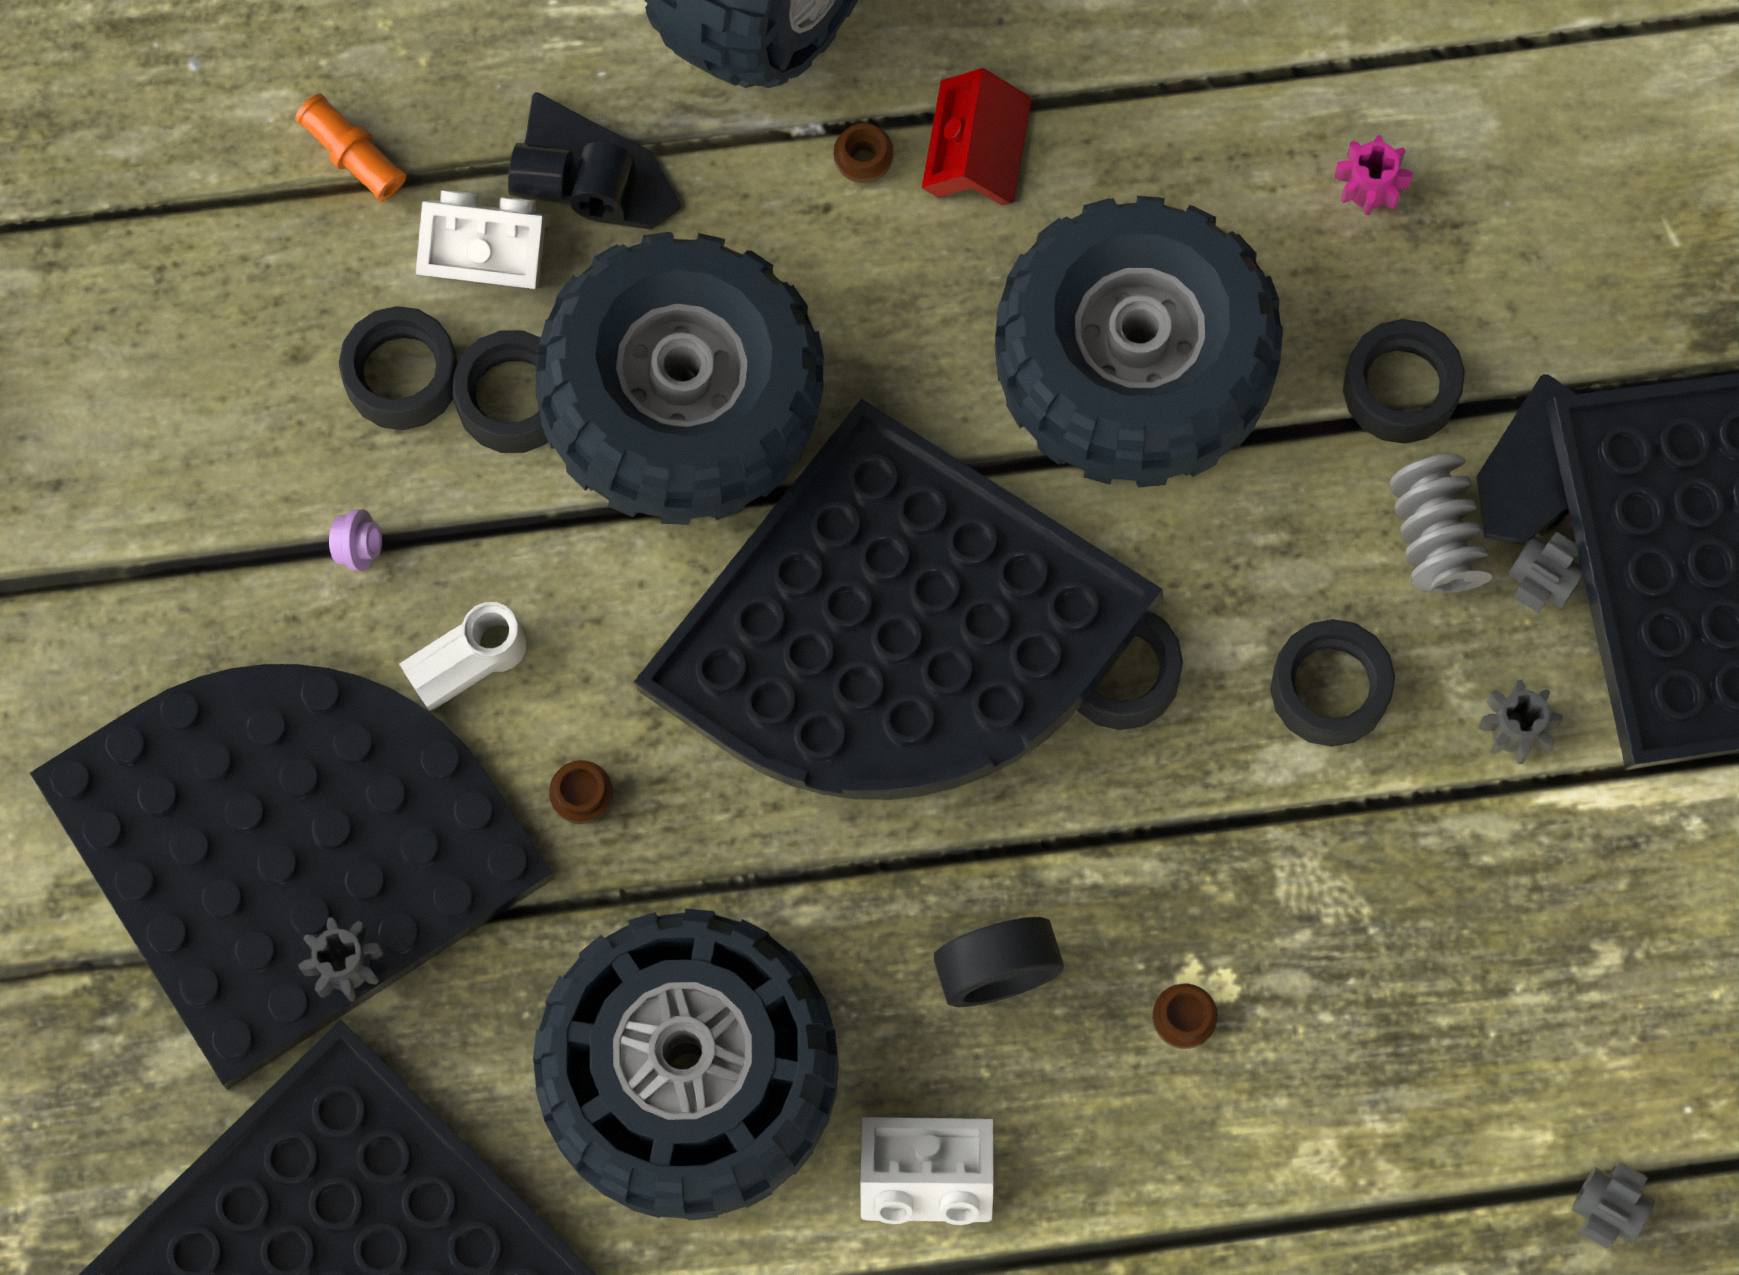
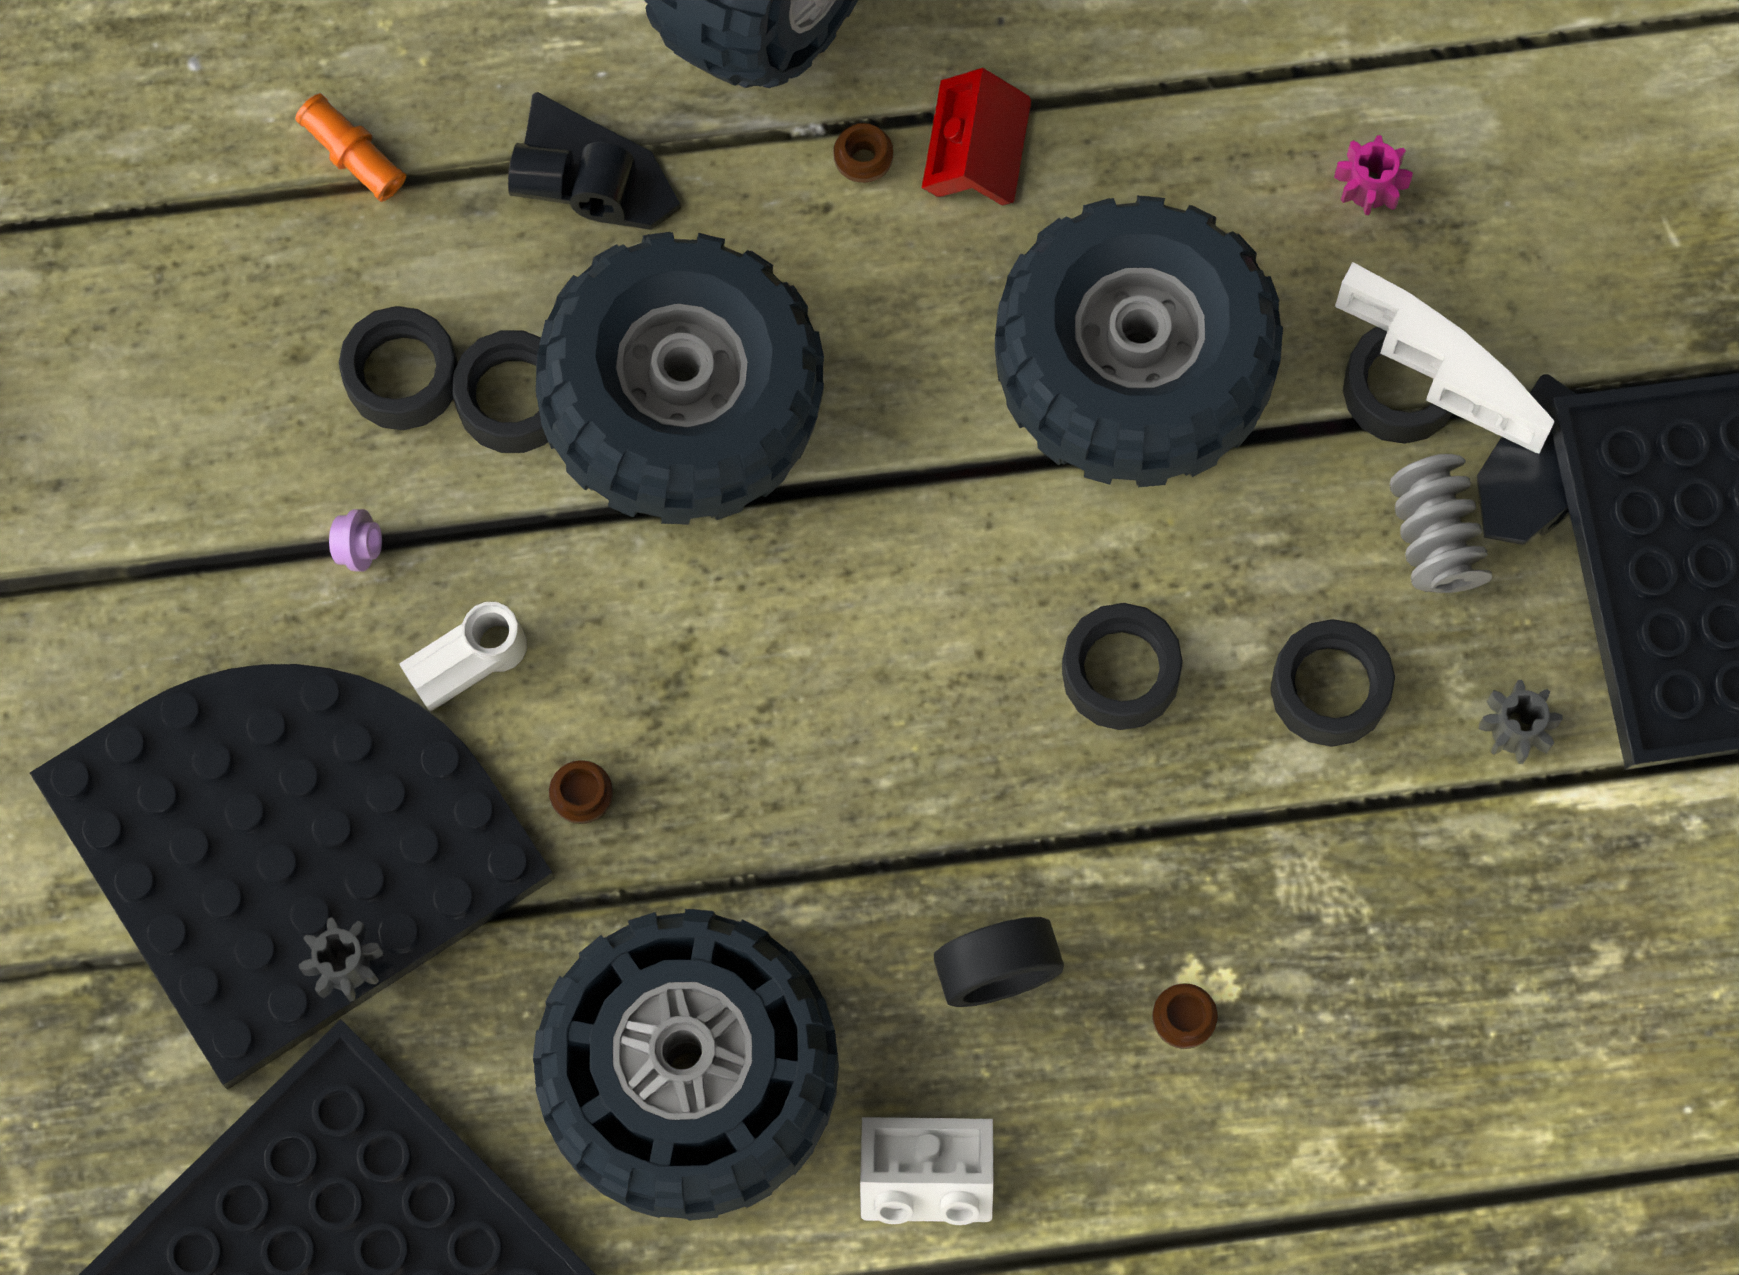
(481, 241): white bracket -> none
(896, 625): black plate -> none
(1463, 372): none -> white slope
(1546, 572): dark grey gear -> none
(1613, 1205): dark grey gear -> none

